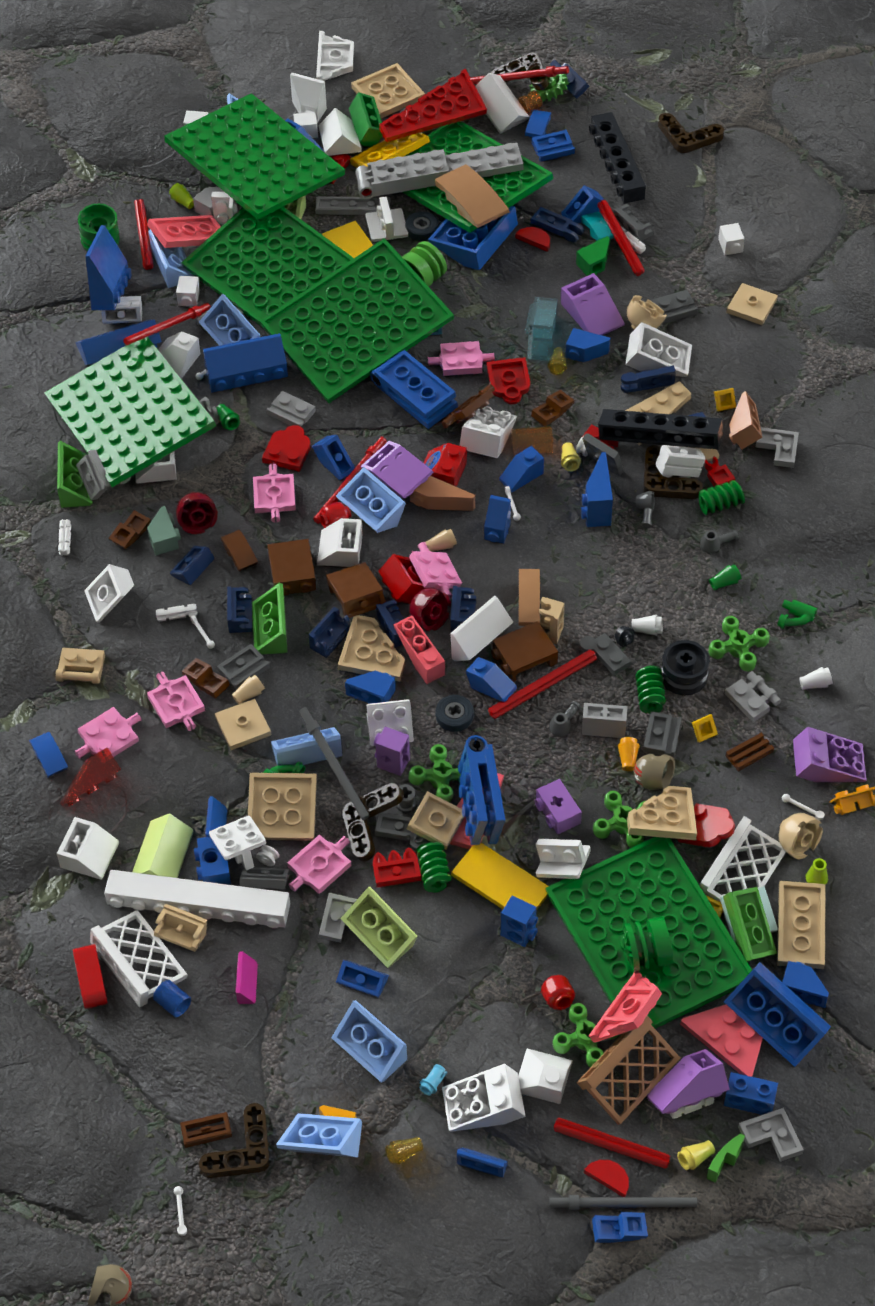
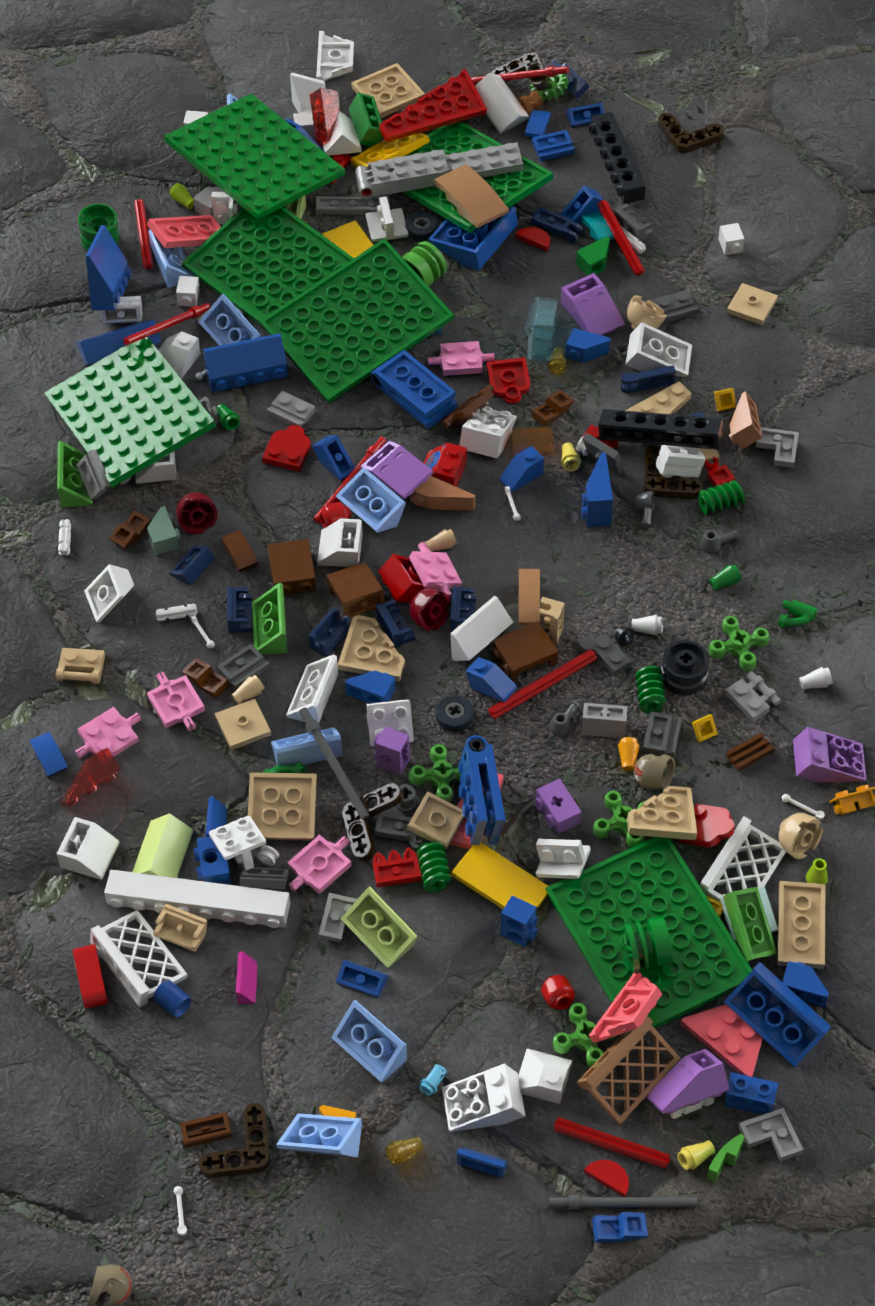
(274, 493): bright pink plate -> none
(314, 688): none -> white slope
(325, 110): none -> clear red slope
(420, 650): coral slope -> none
(497, 519): blue slope -> none
(582, 115): none -> blue slope

